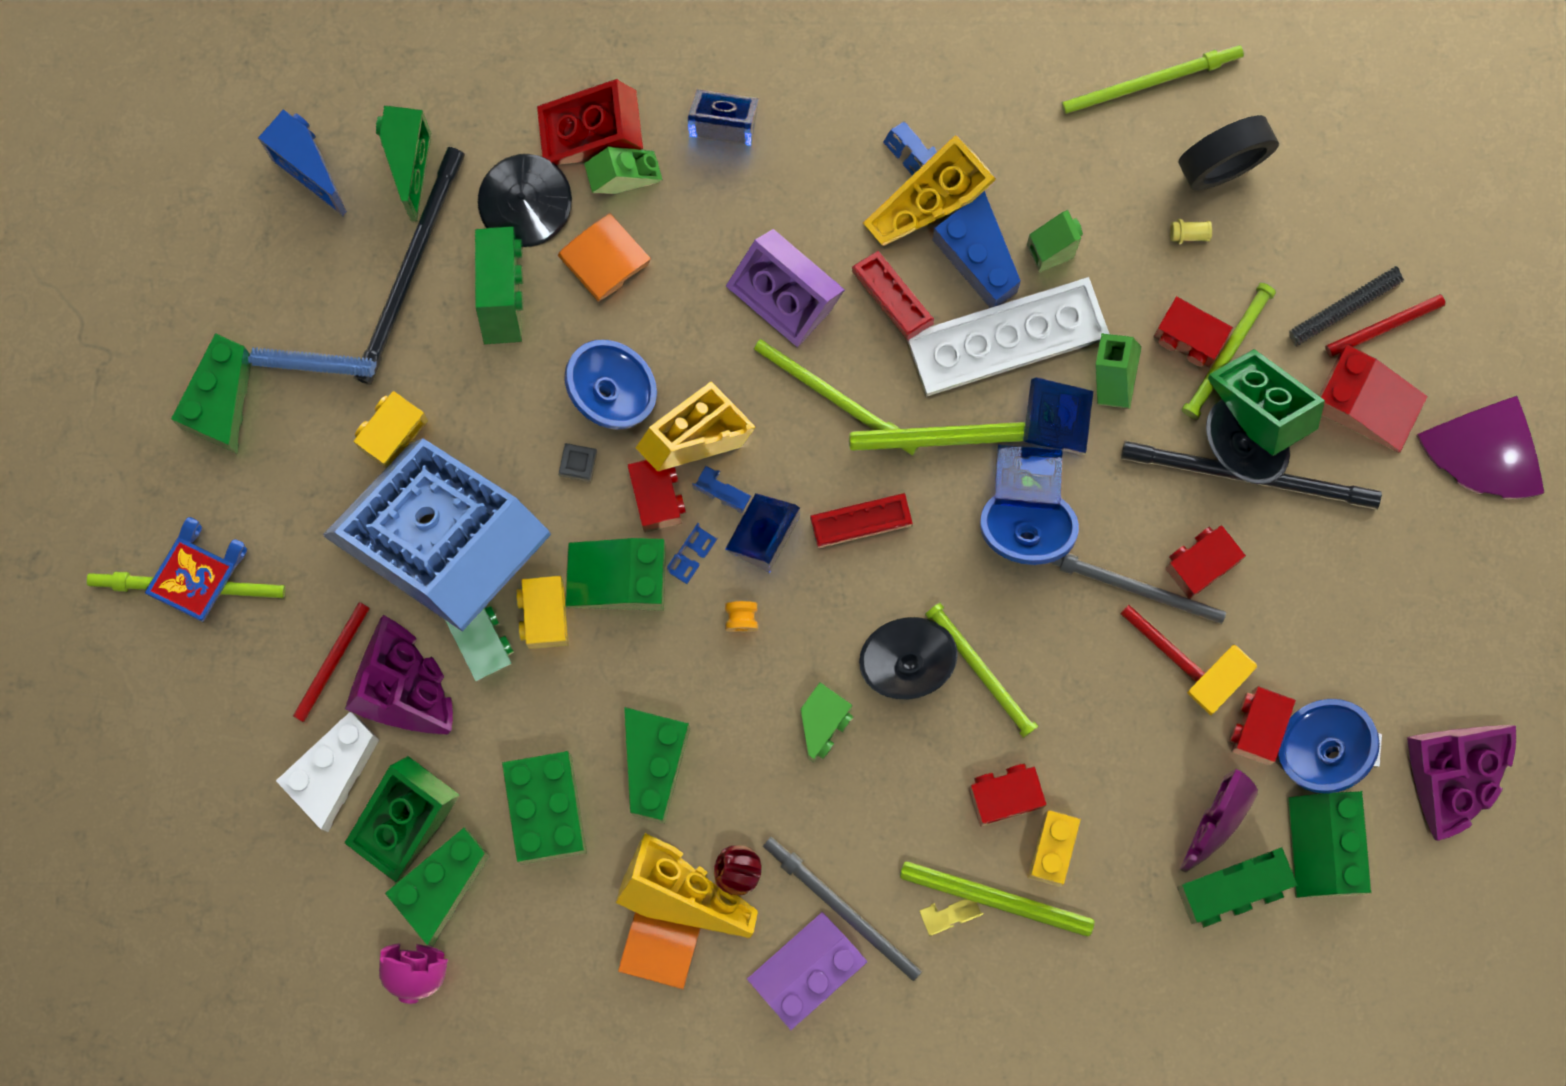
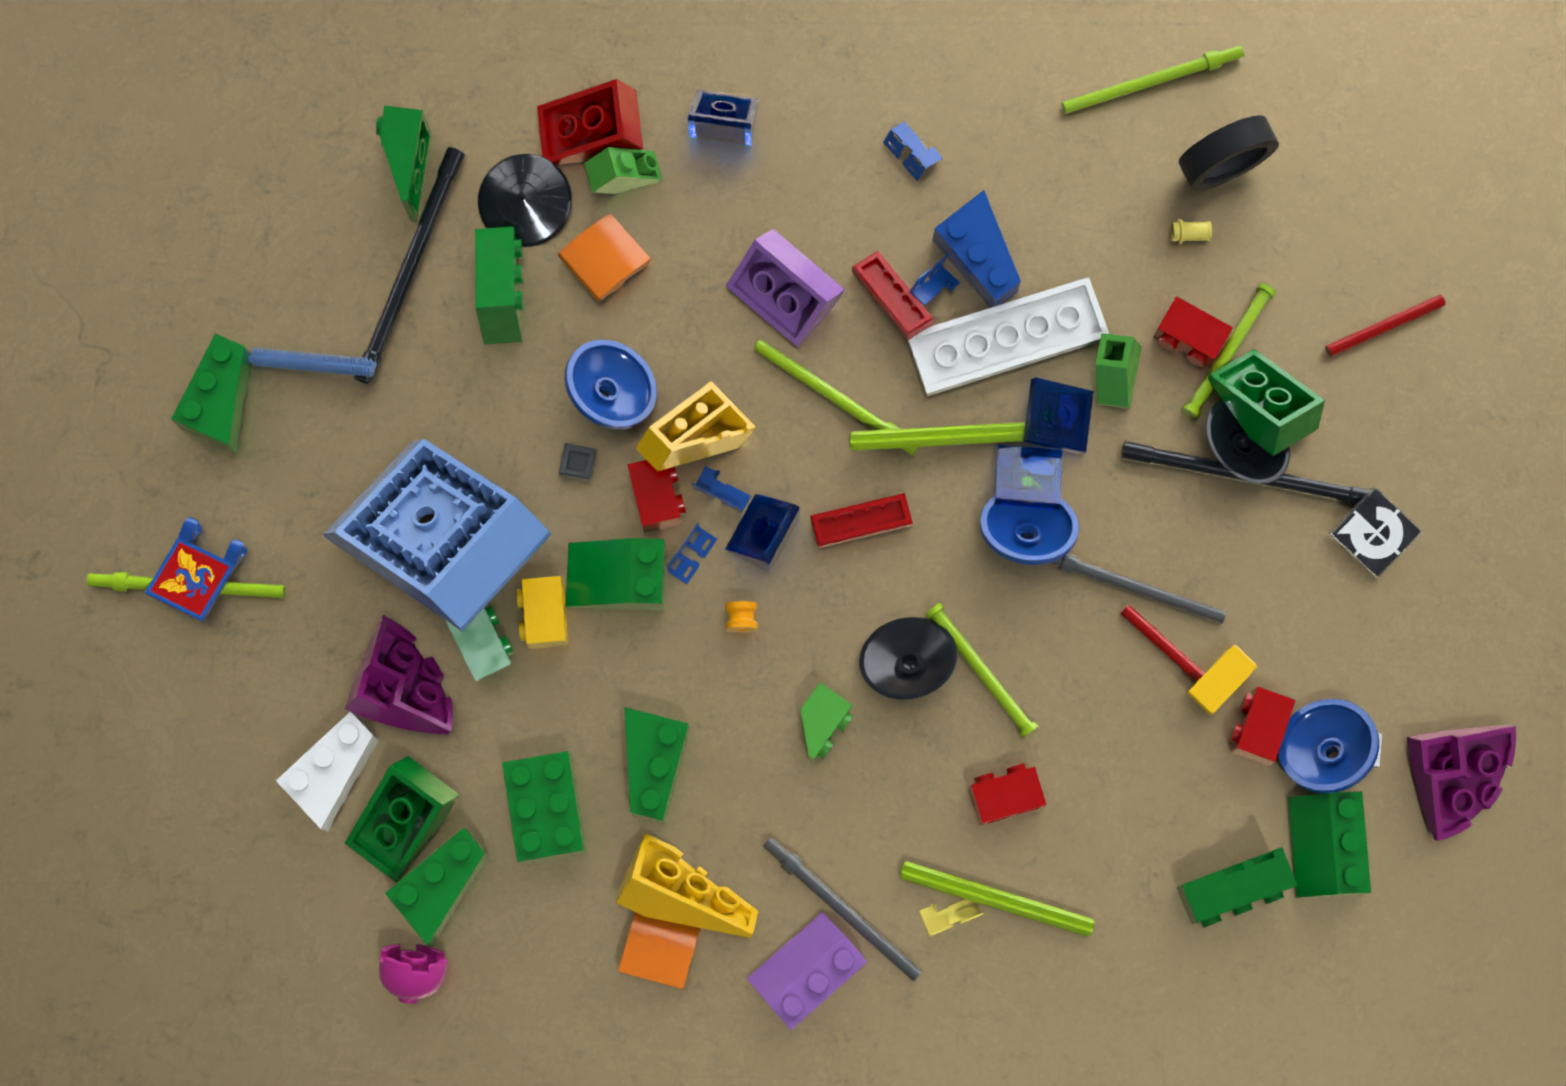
(295, 151): blue slope -> none
(331, 662): red bar -> none
(390, 429): yellow brick -> none
(737, 870): dark red piece -> none
(928, 290): none -> blue piece
(938, 188): yellow wedge -> none
(1054, 848): yellow brick -> none
(1055, 241): bright green slope -> none
(1205, 561): red brick -> none
(1222, 818): magenta brick -> none
(1346, 306): dark grey axle -> none
(1371, 399): slope -> none
(1375, 532): none -> tile
(1488, 451): magenta brick -> none

